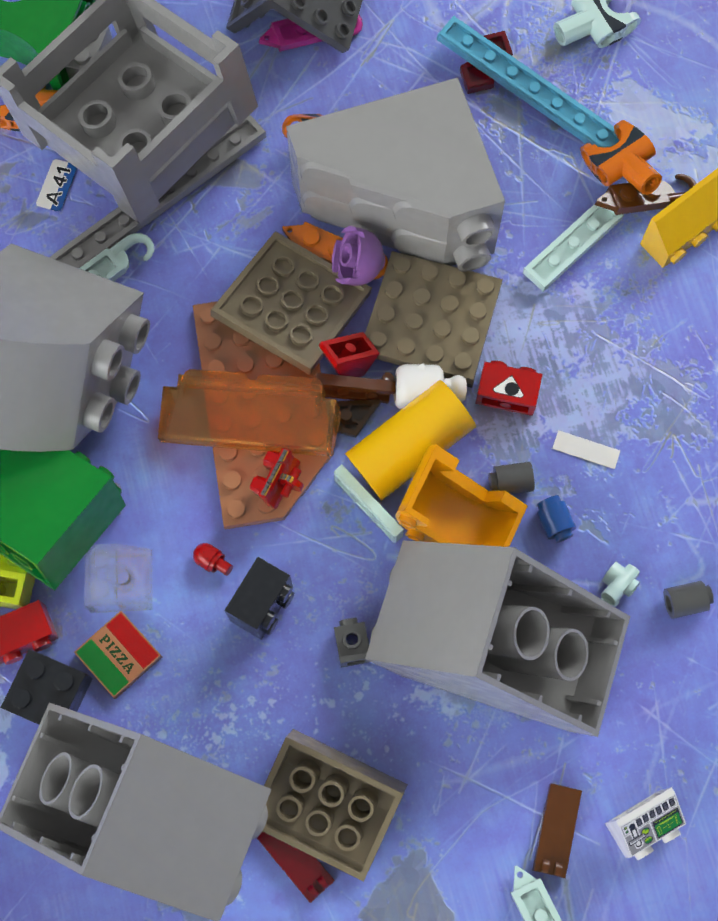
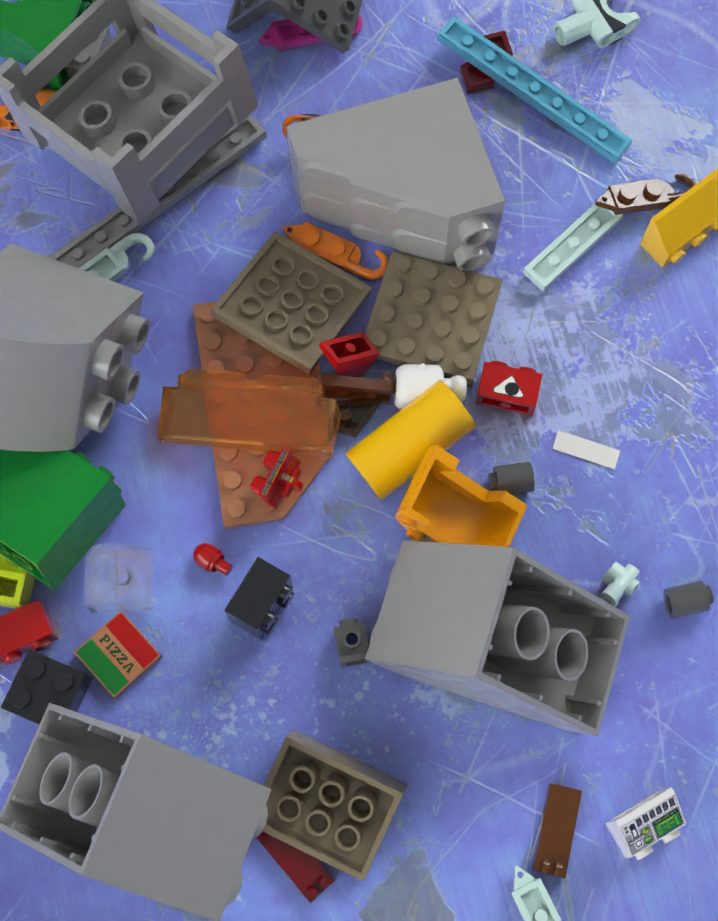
(56, 185): sticker -> none
(357, 257): medium lavender cylinder -> none
(368, 504): light aqua tile -> none
(556, 518): blue brick -> none
(624, 159): orange connector -> none

